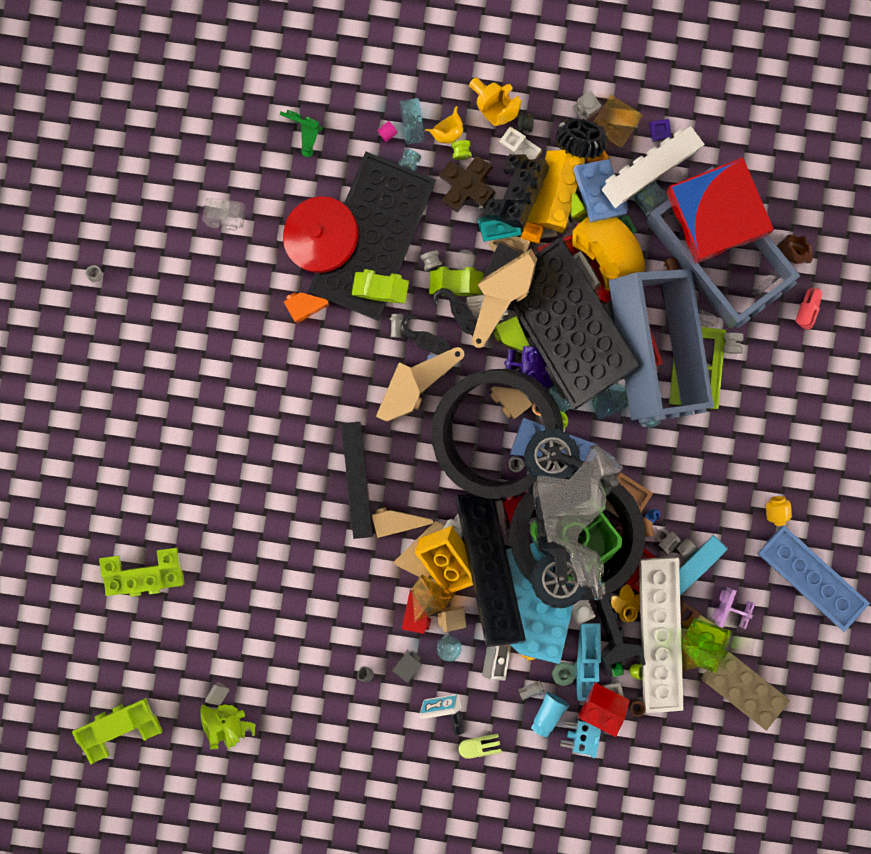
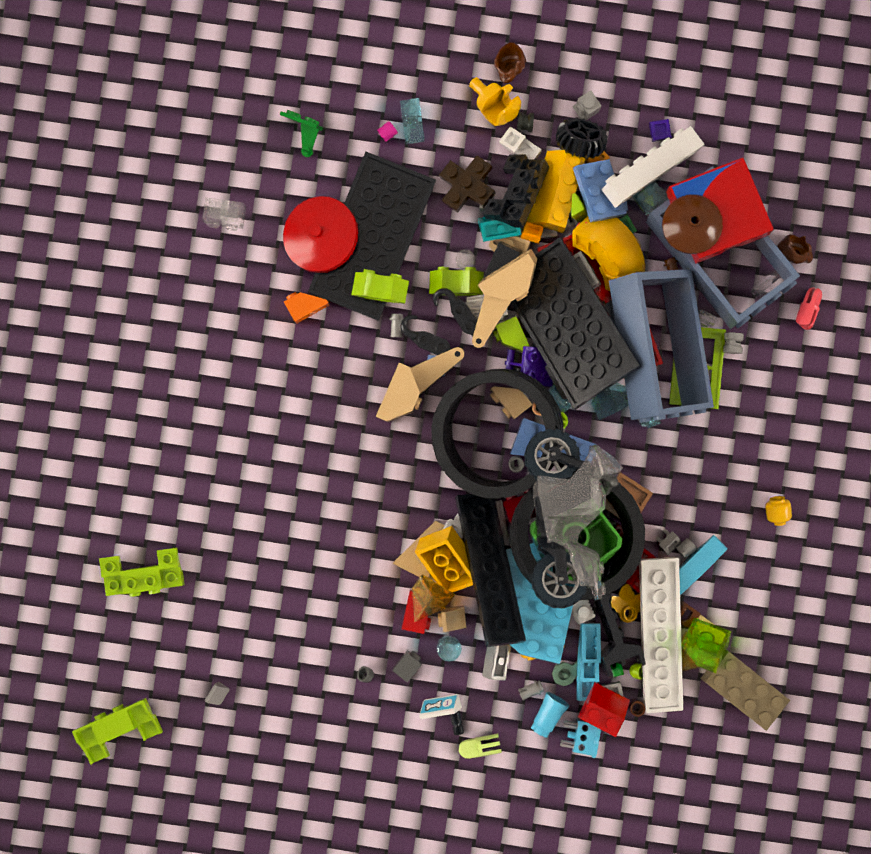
(90, 273): light grey hinge -> none
(224, 725): lime helmet -> none
(357, 480): black brick -> none
(394, 521): tan slope -> none
(410, 159): clear light blue wheel -> none
(431, 260): light grey wheel -> none
(448, 129): yellow hair -> none
(461, 150): lime wheel -> none
(509, 62): none -> reddish brown hair
(617, 120): clear yellow slope -> none
(649, 518): arm -> none
(684, 234): none -> reddish brown dish
(720, 614): lavender plate -> none
(813, 578): medium blue plate -> none

